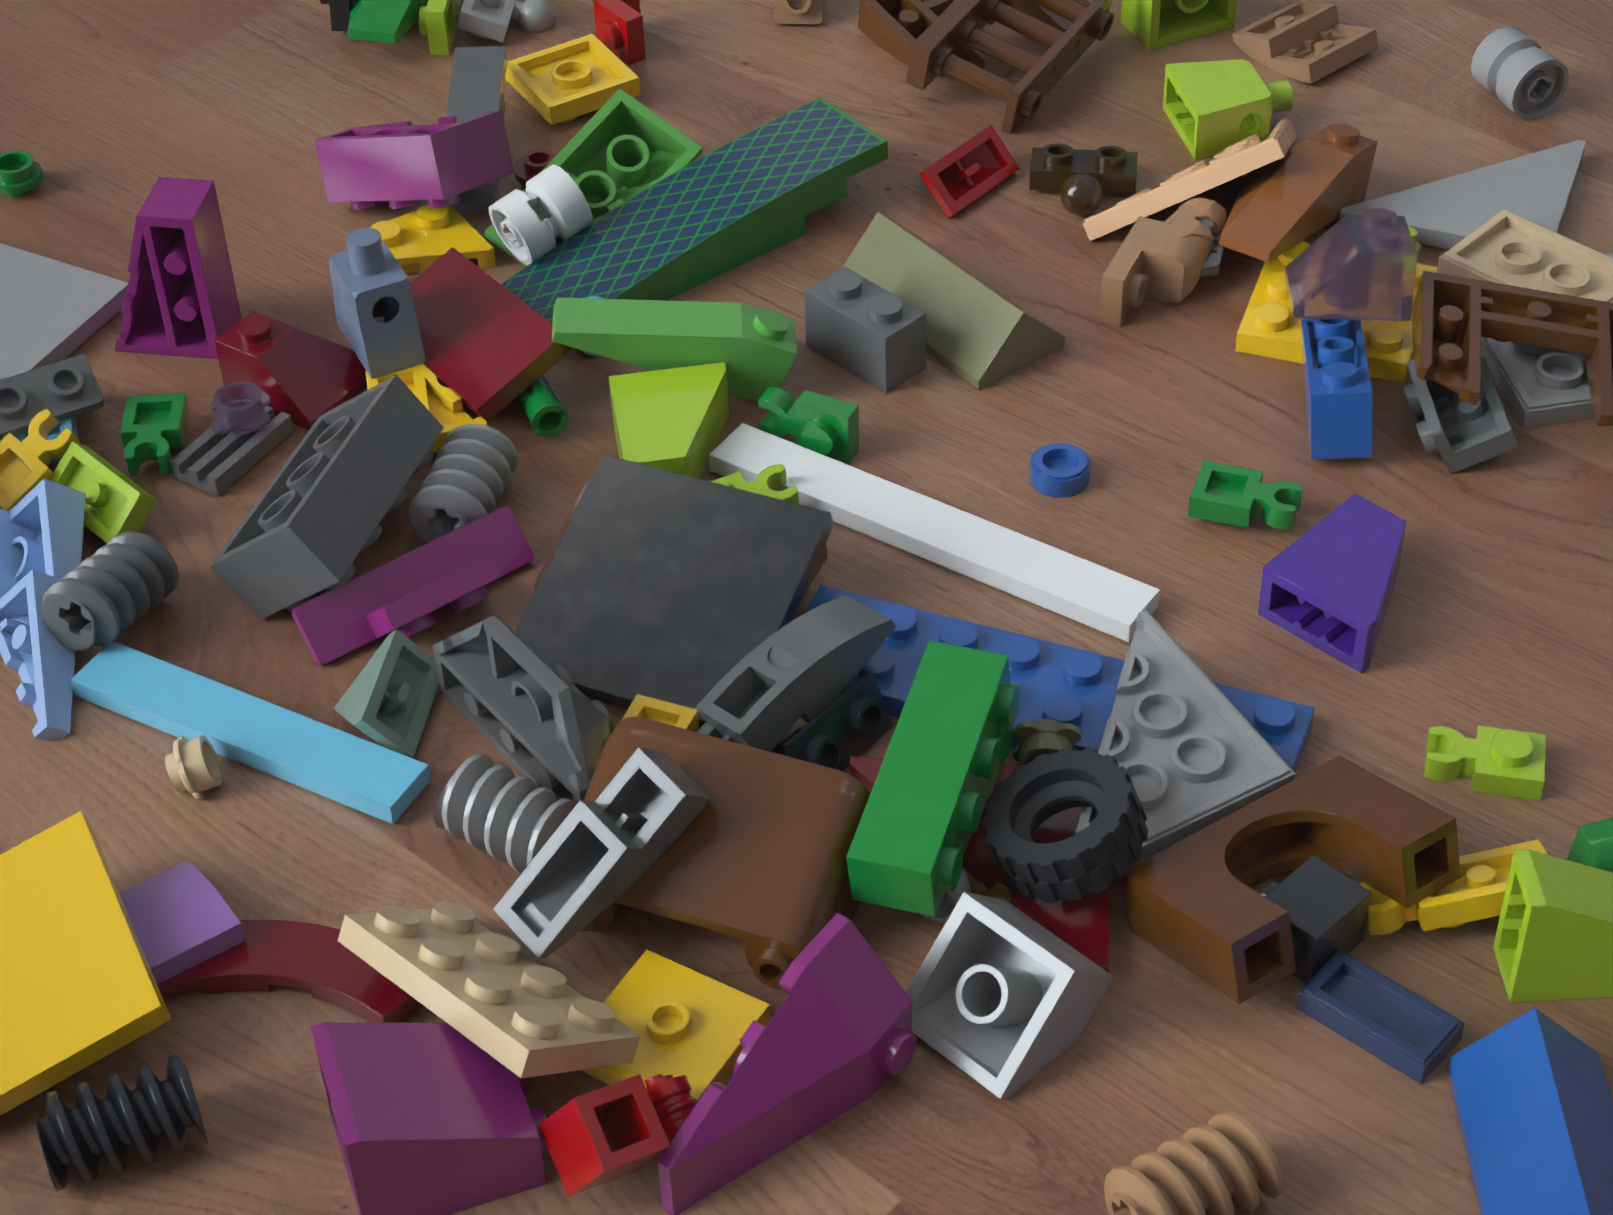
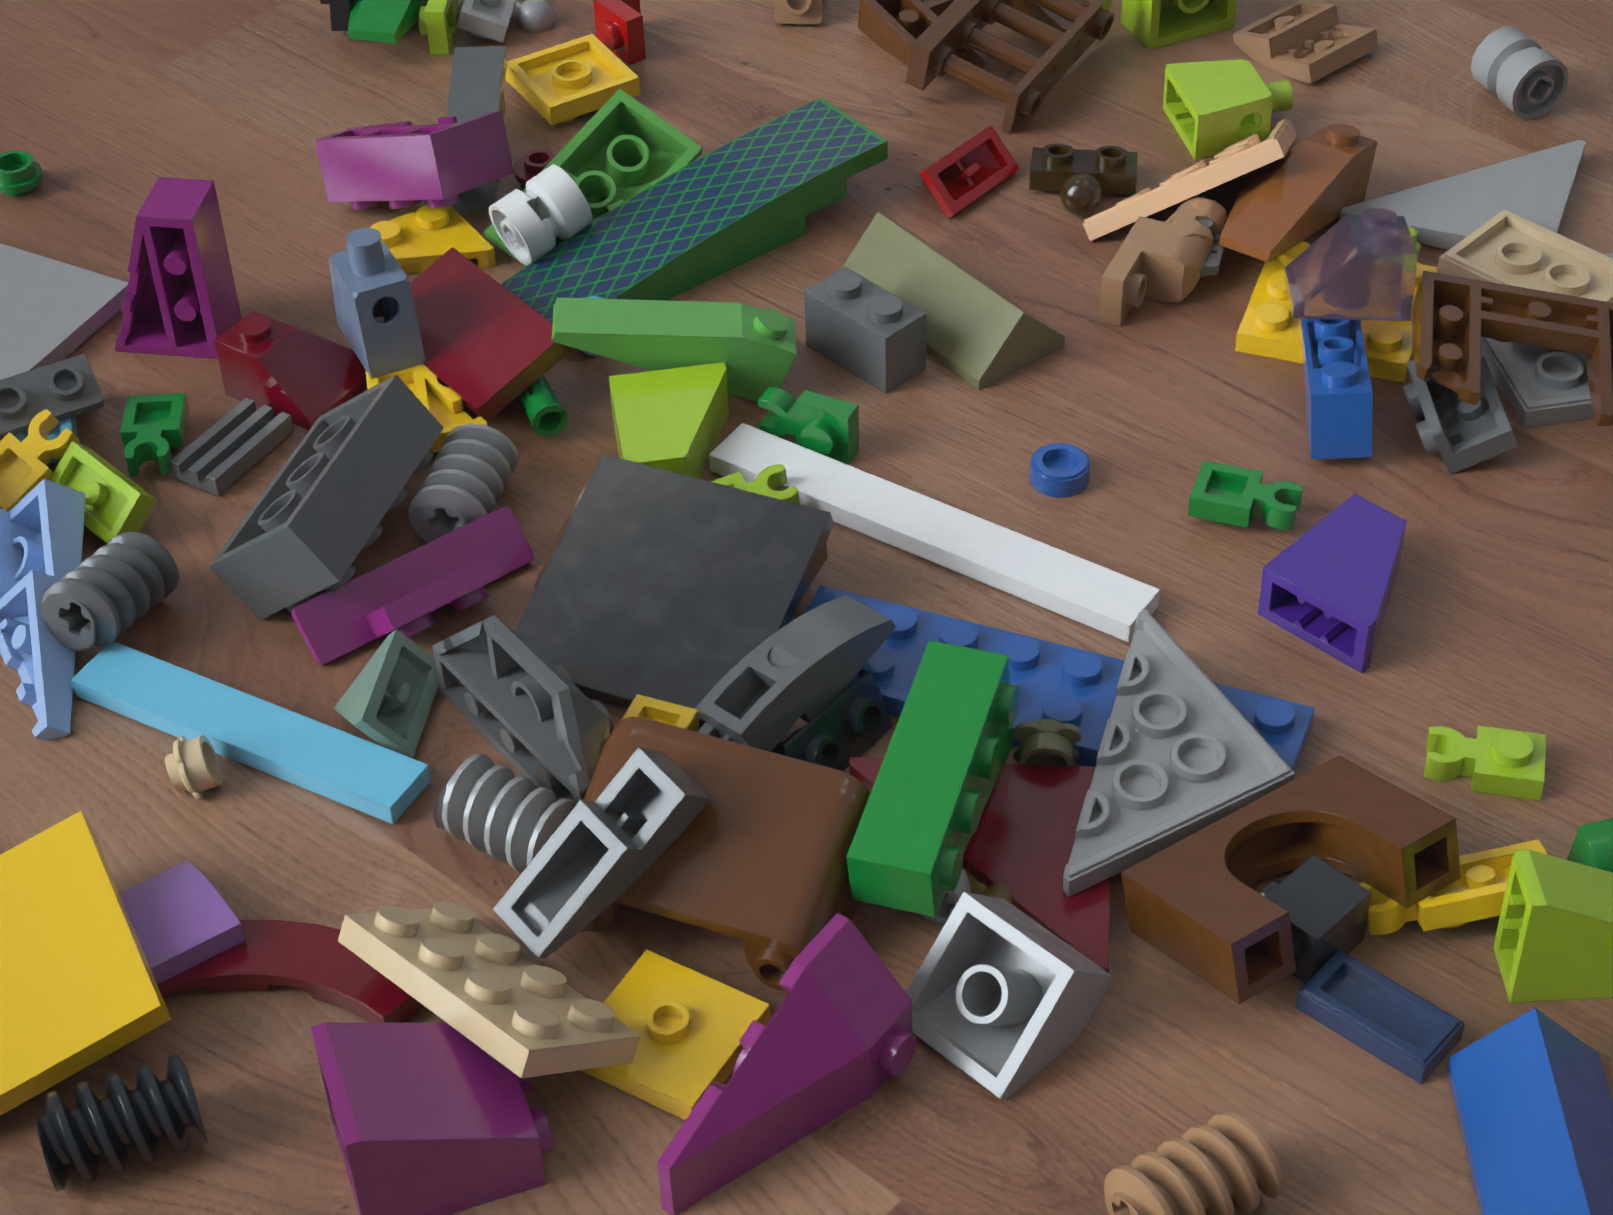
(240, 409): clear purple plate -> none
(615, 1129): red brick -> none
(1083, 861): black tyre -> none

